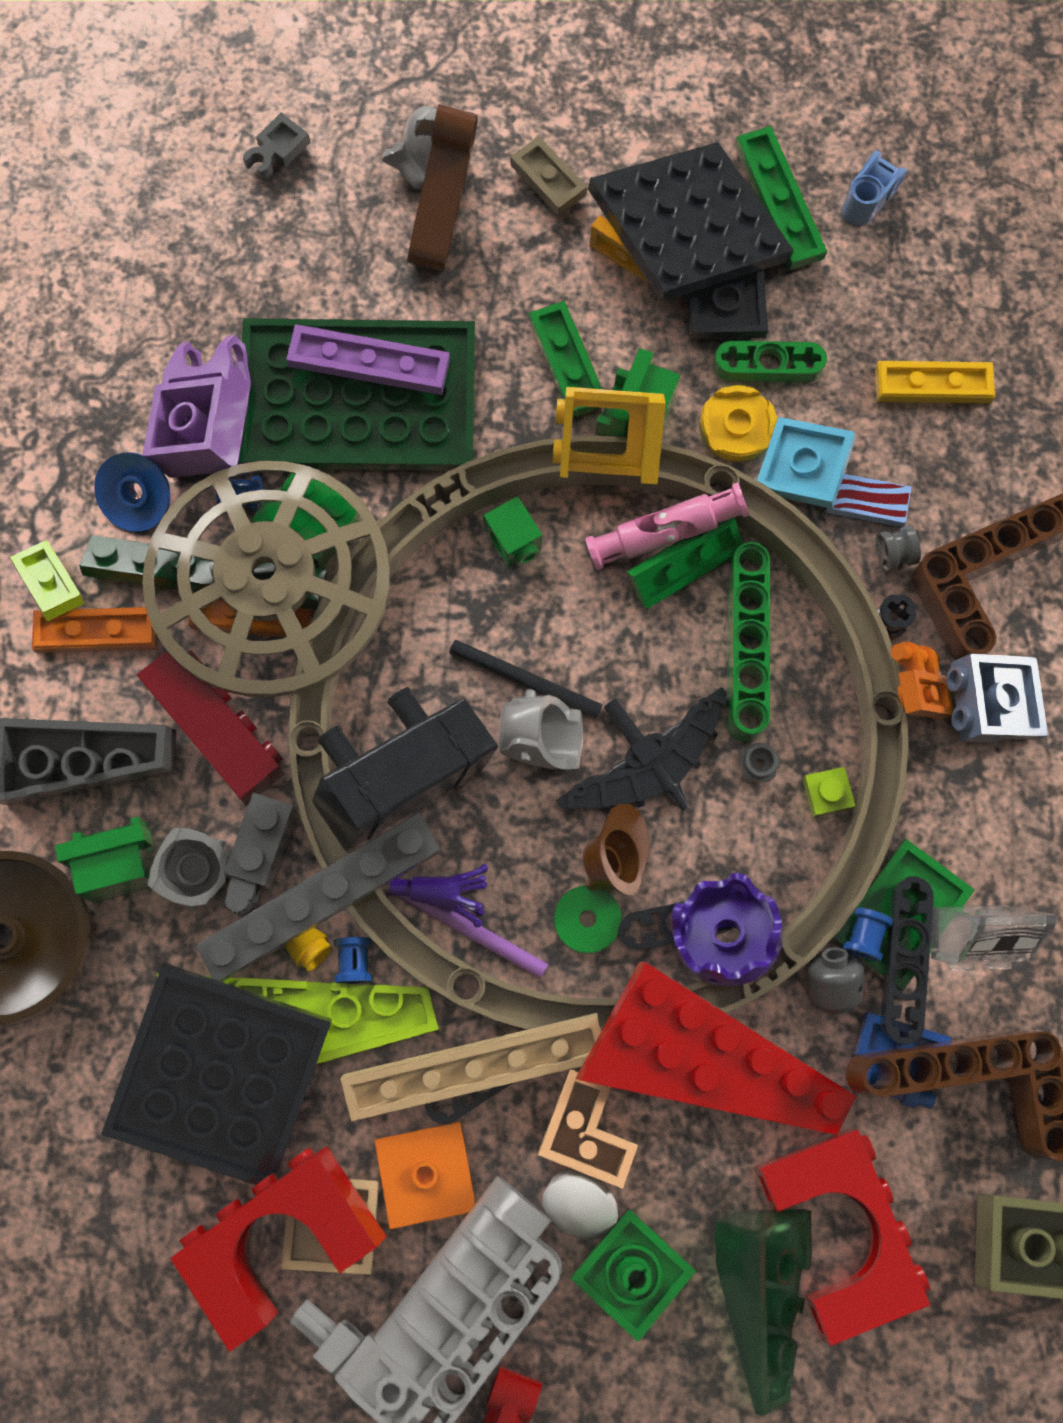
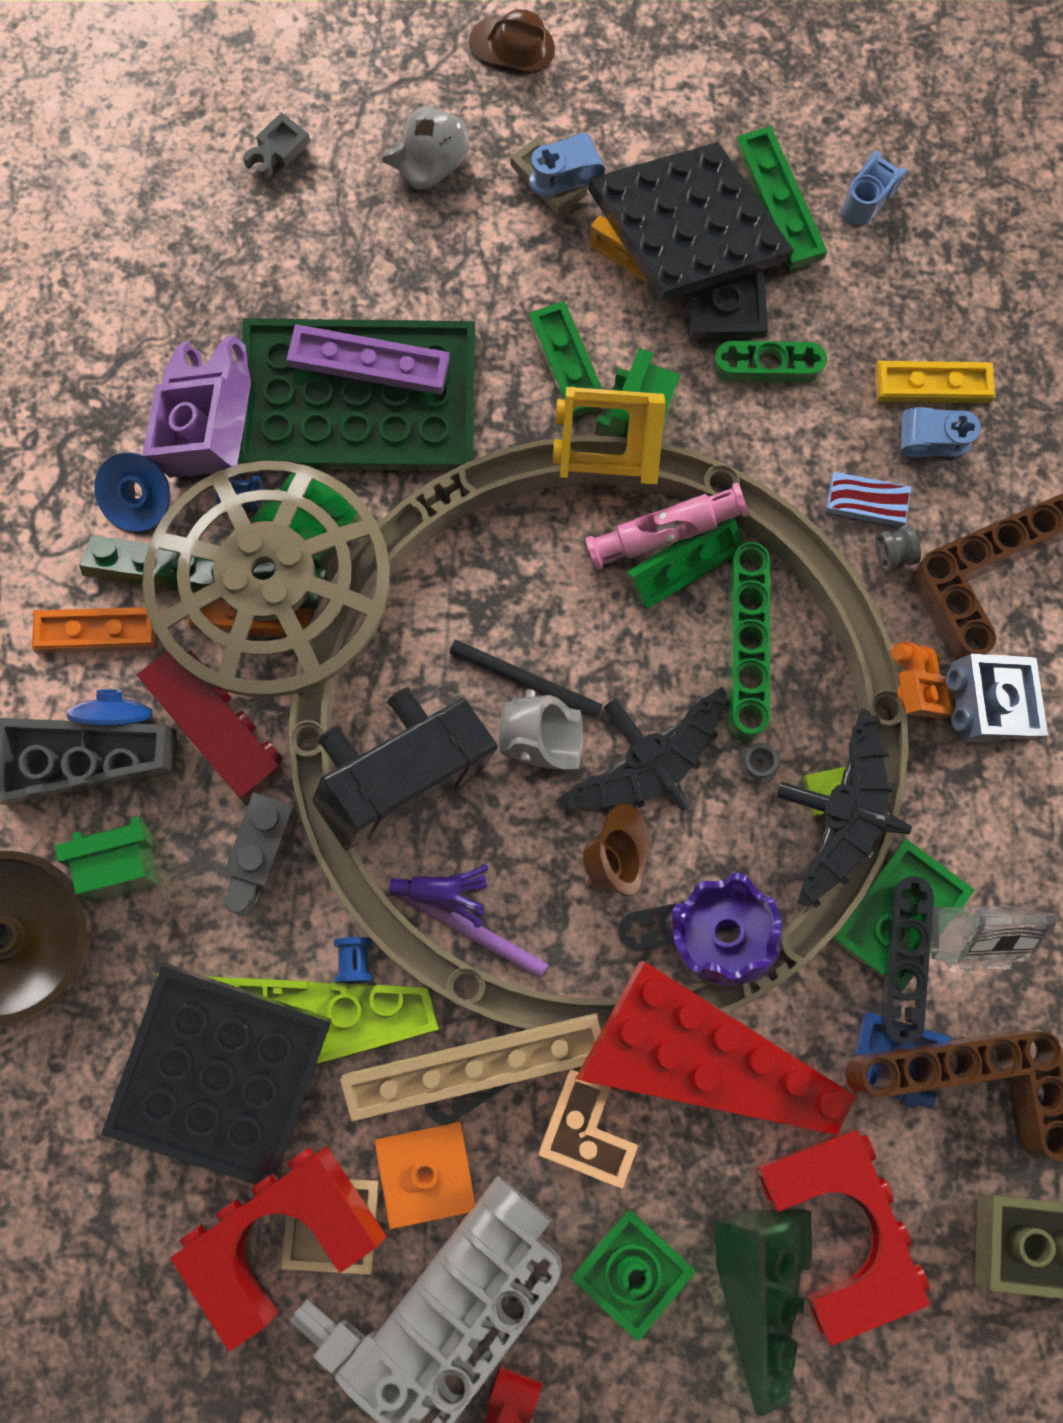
(47, 580): plate -> none
(109, 709): none -> blue dish
(188, 867): light grey helmet -> none
(309, 949): yellow cone -> none
(318, 898): dark grey plate -> none
(442, 187): reddish brown beam -> none
(513, 41): none -> reddish brown piece
(513, 532): green brick -> none
(568, 162): none -> medium blue piece
(580, 1204): white hat -> none
(587, 939): green piece -> none
(737, 423): yellow tile -> none
(806, 461): medium azure plate -> none
(836, 980): dark grey head -> none
(852, 813): none -> black bar
(868, 934): blue bush -> none
(906, 616): black bush -> none
(937, 433): none -> medium blue piece

